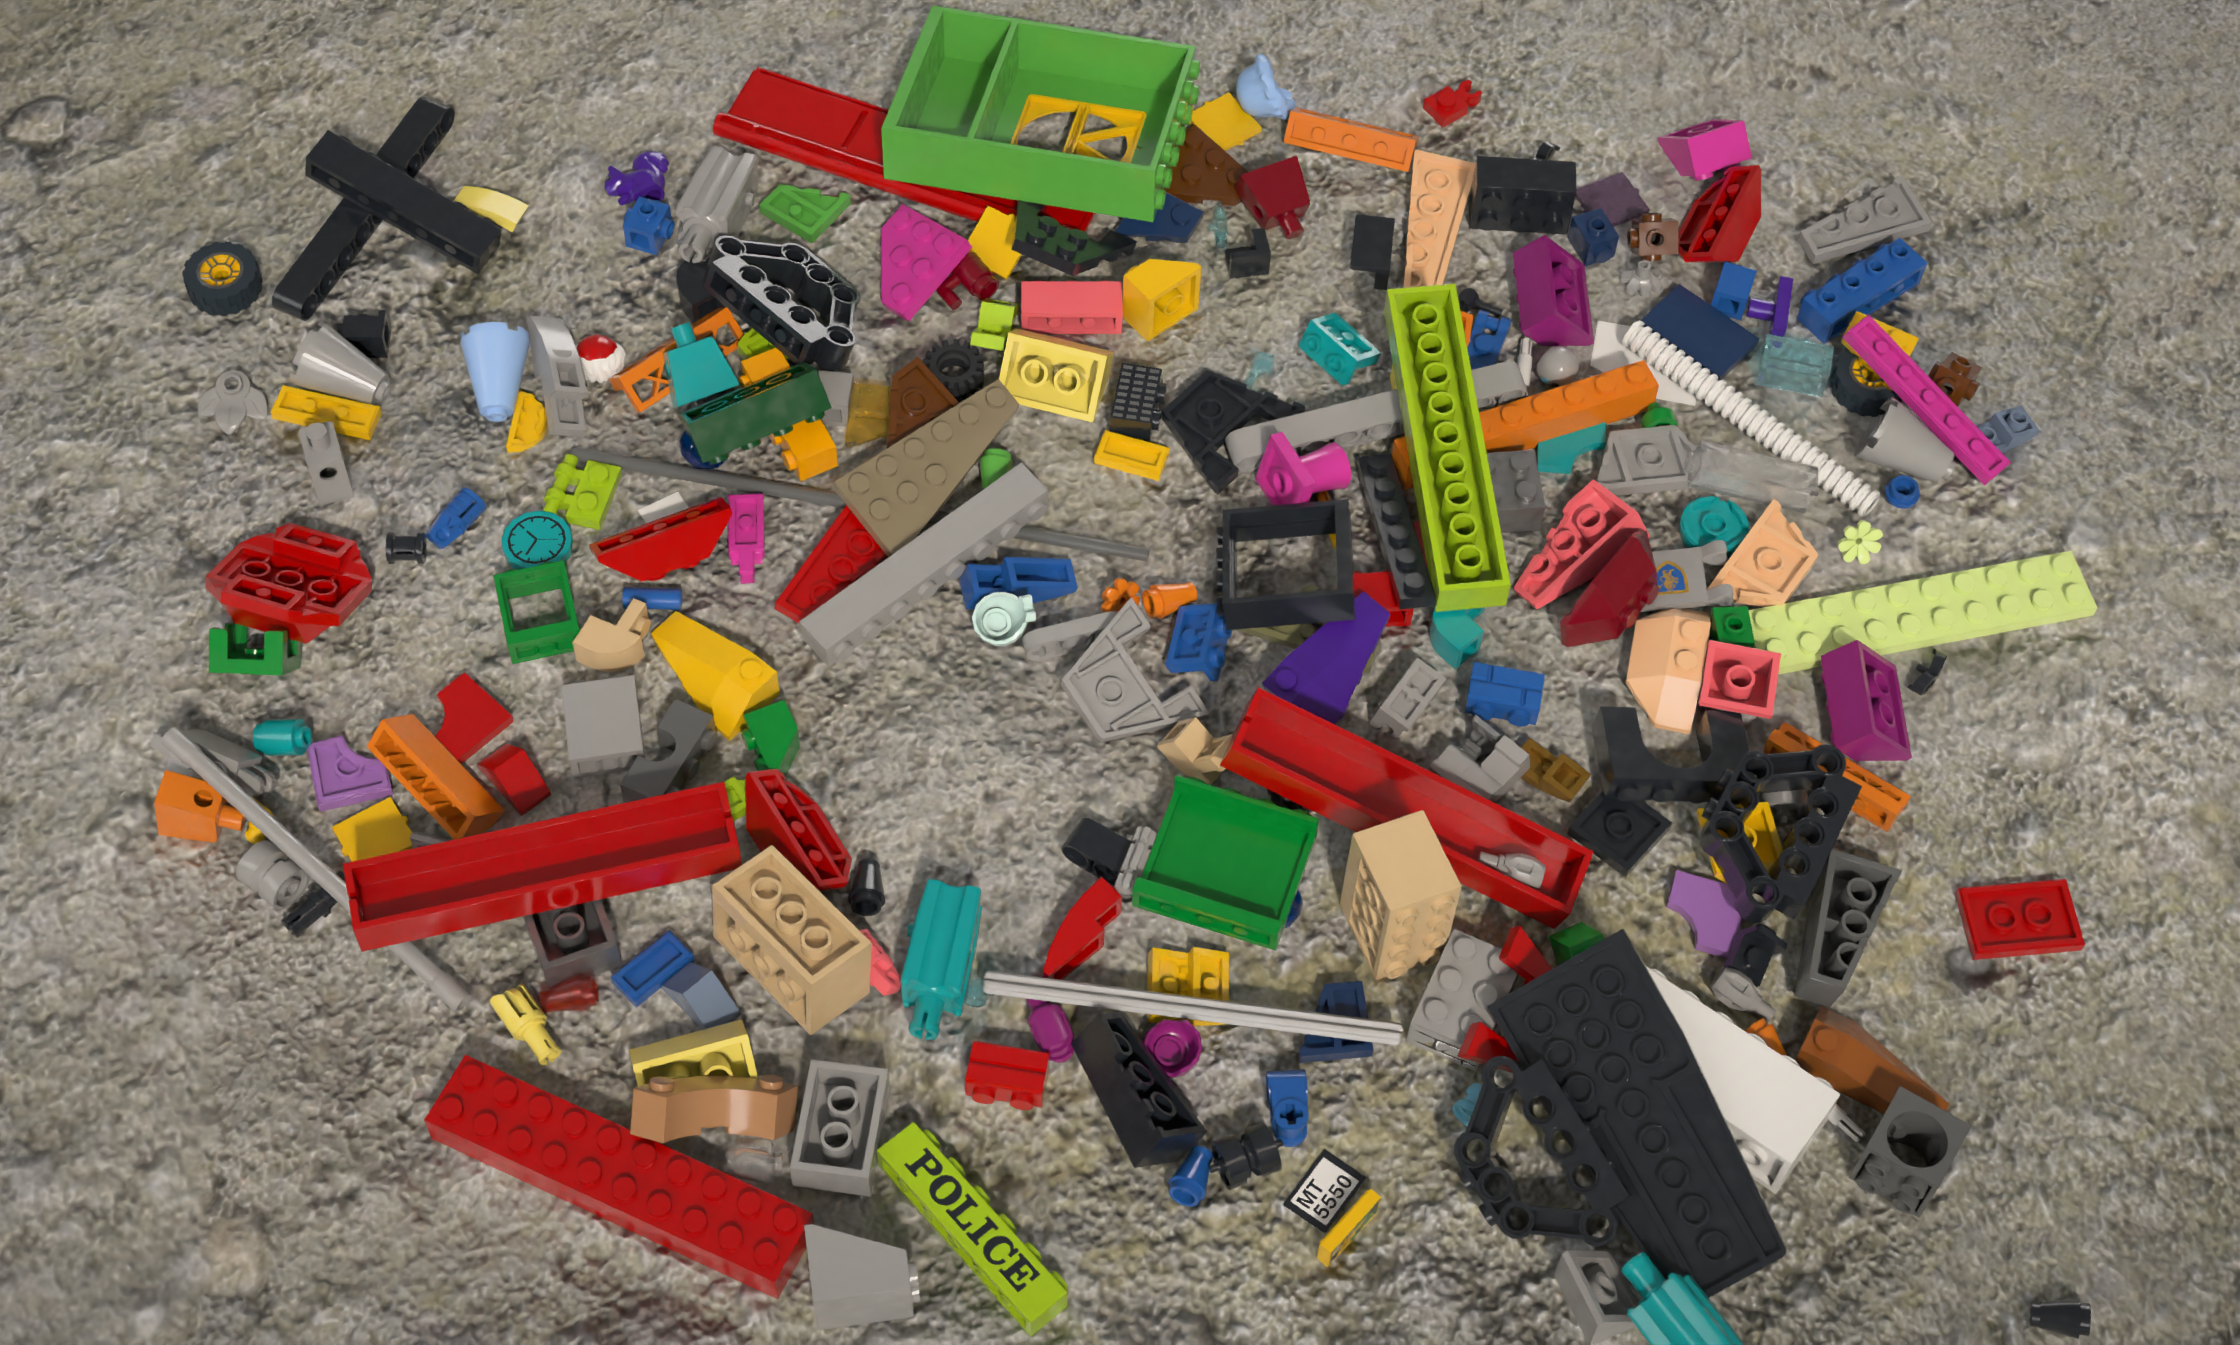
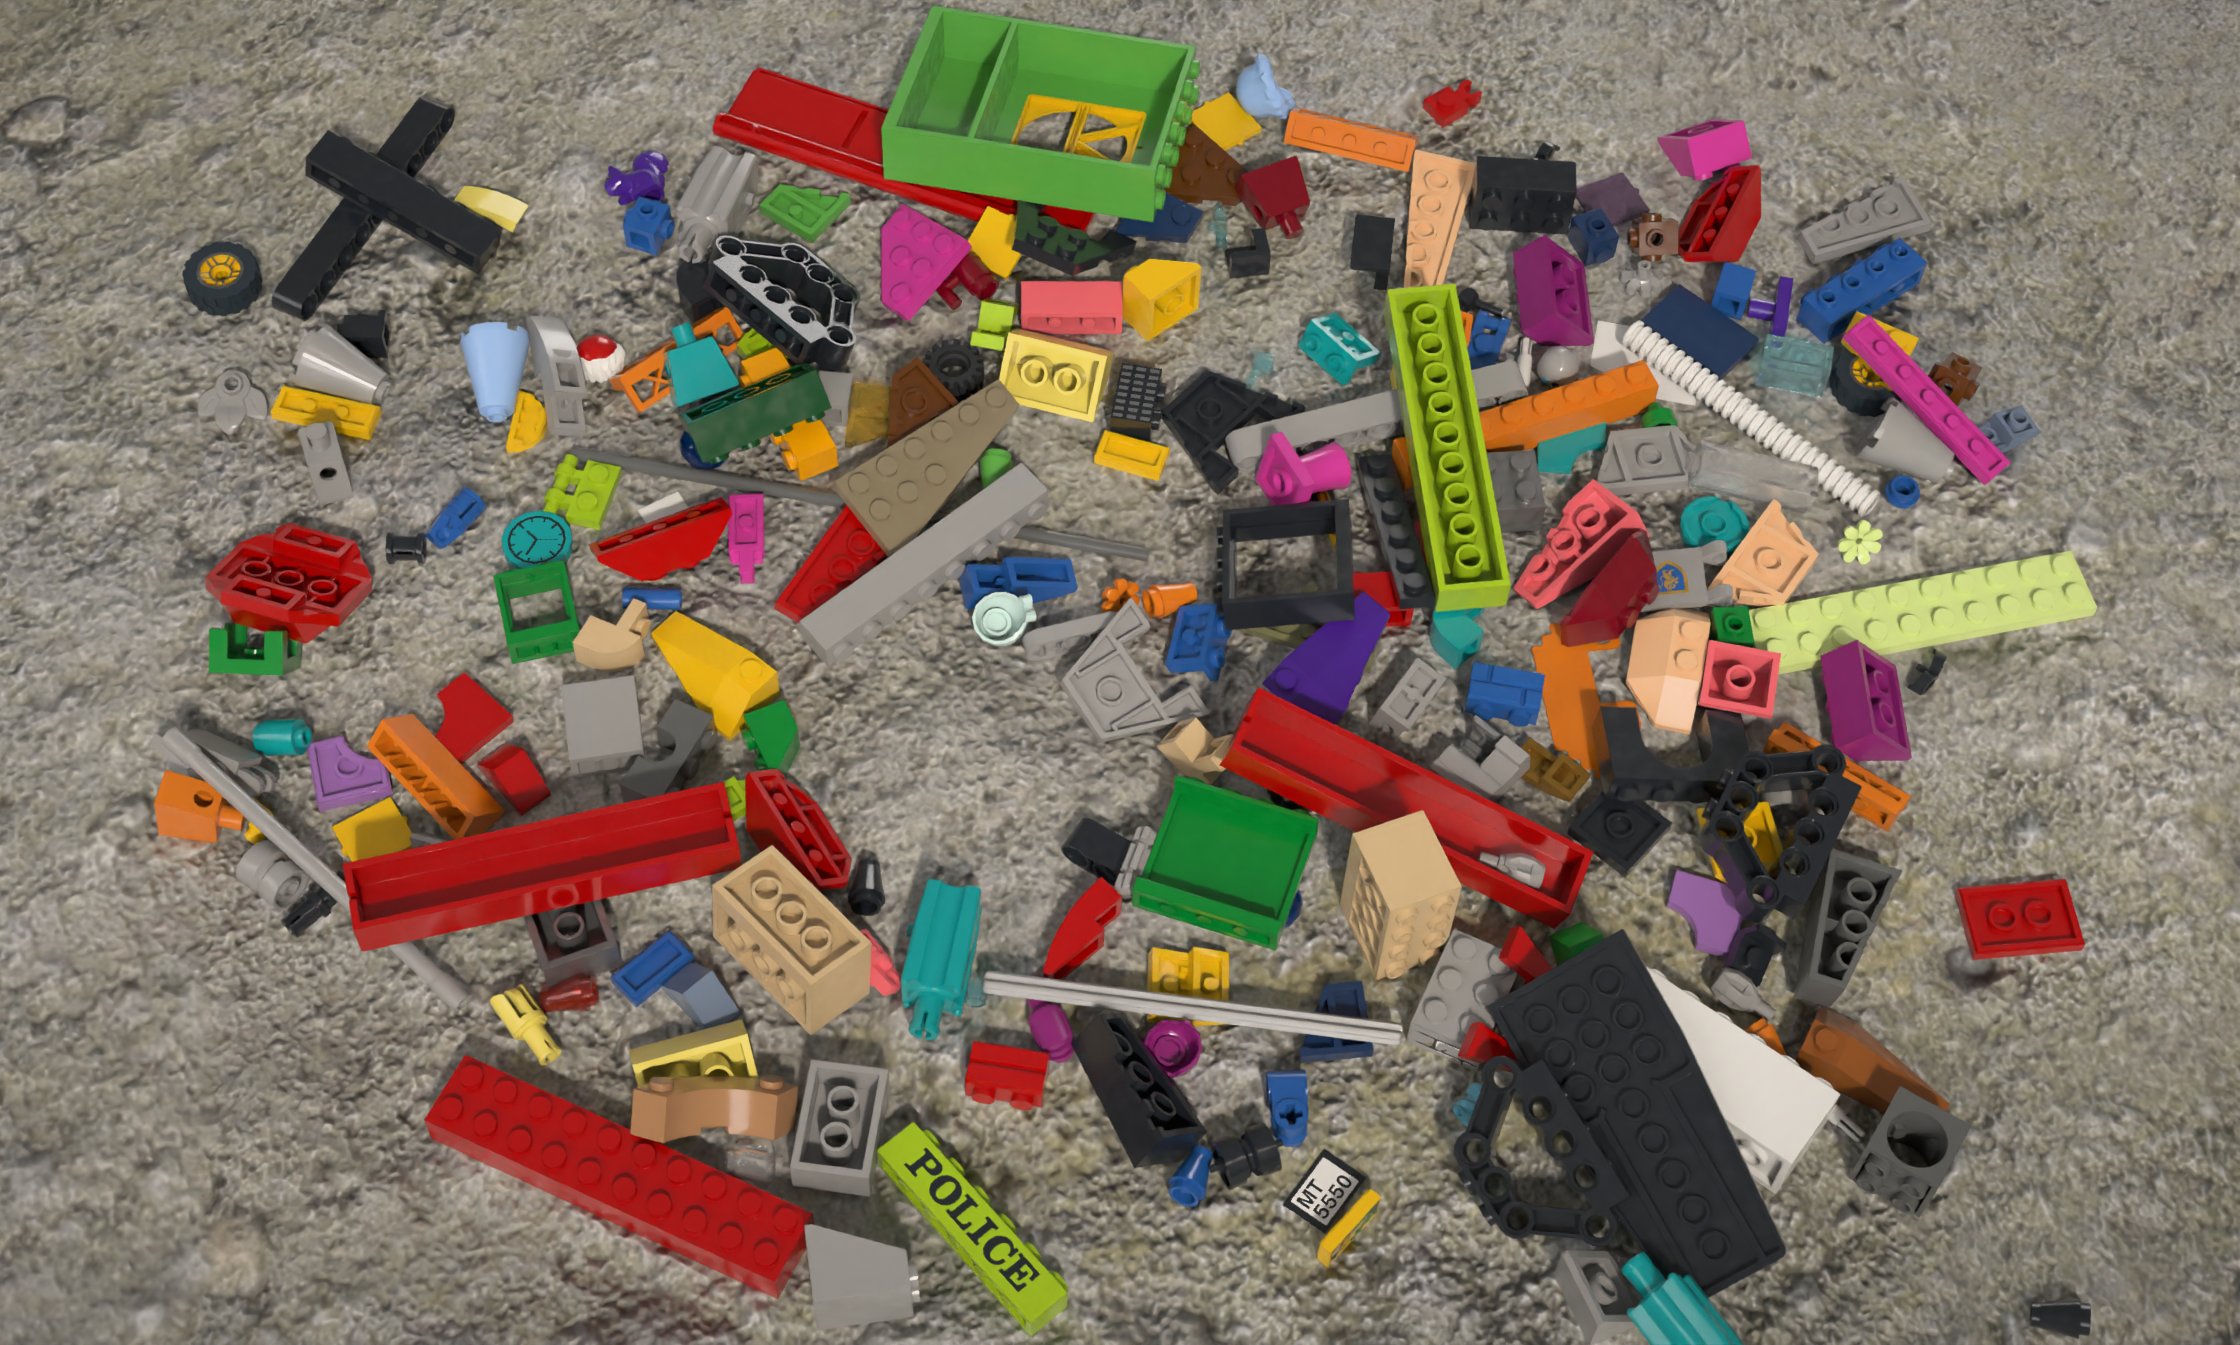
(1572, 695): none -> orange piece

